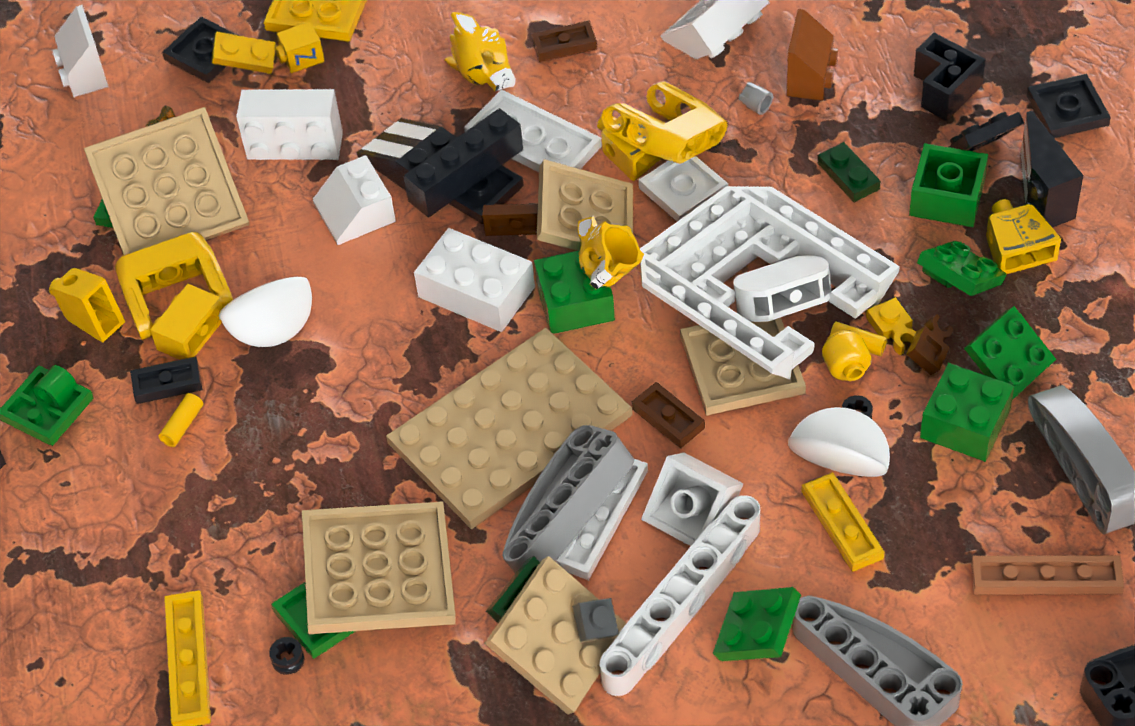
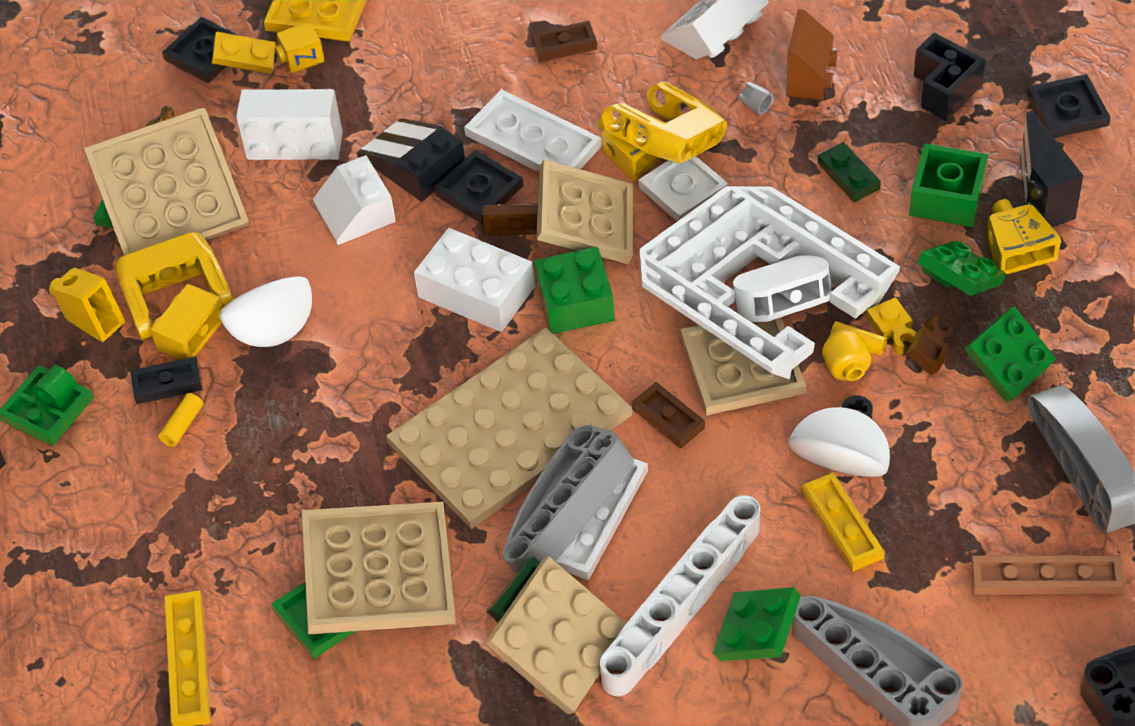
(78, 55): white slope -> none
(283, 665): black bush -> none
(463, 162): black brick -> none
(473, 53): yellow piece -> none
(595, 619): dark grey plate -> none
(606, 251): yellow piece -> none
(688, 497): white slope -> none
(966, 412): green brick -> none
(989, 132): black plate -> none

